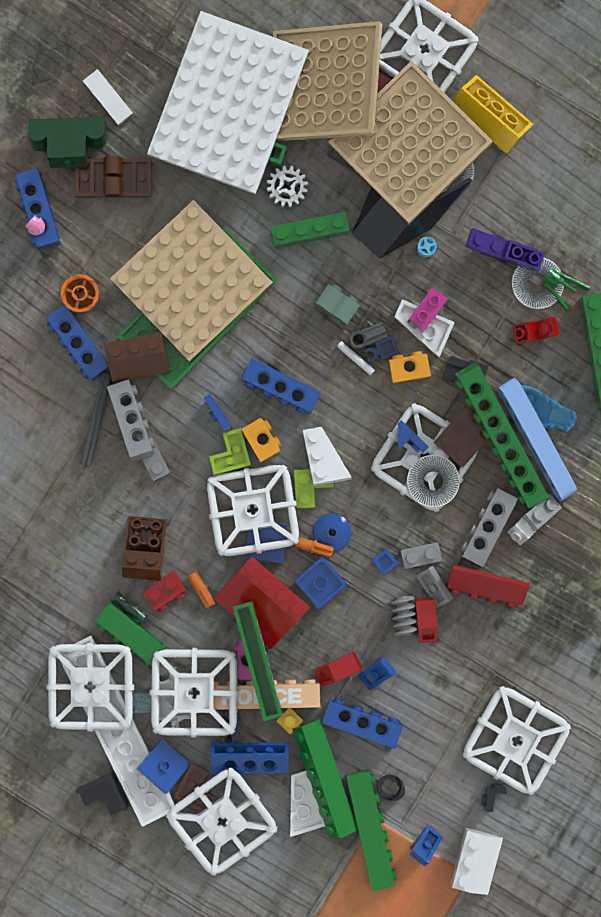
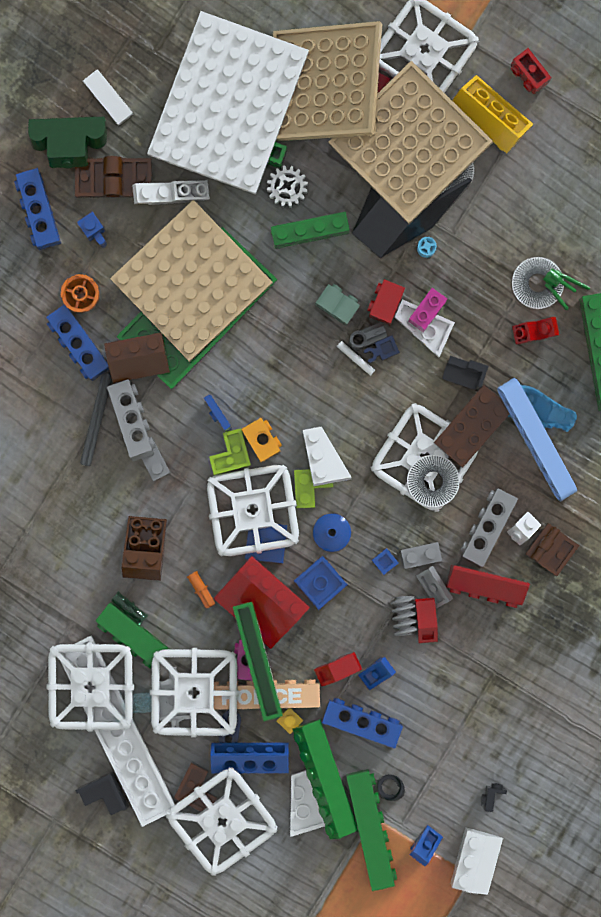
(35, 226): bright pink plate -> none
(93, 229): none -> blue brick
(163, 766): blue plate -> none
(164, 591): red bracket -> none
(170, 192): none -> white slope
(292, 385): blue brick -> none
(314, 547): orange axle -> none
(386, 302): none -> red brick
(400, 375): light orange brick -> none
(406, 434): blue slope -> none
(505, 250): dark purple slope -> none
(521, 752): white plate -> none
(530, 71): none -> red brick
(536, 491): green brick -> none
(542, 512): light grey plate -> none
(552, 549): none -> reddish brown plate

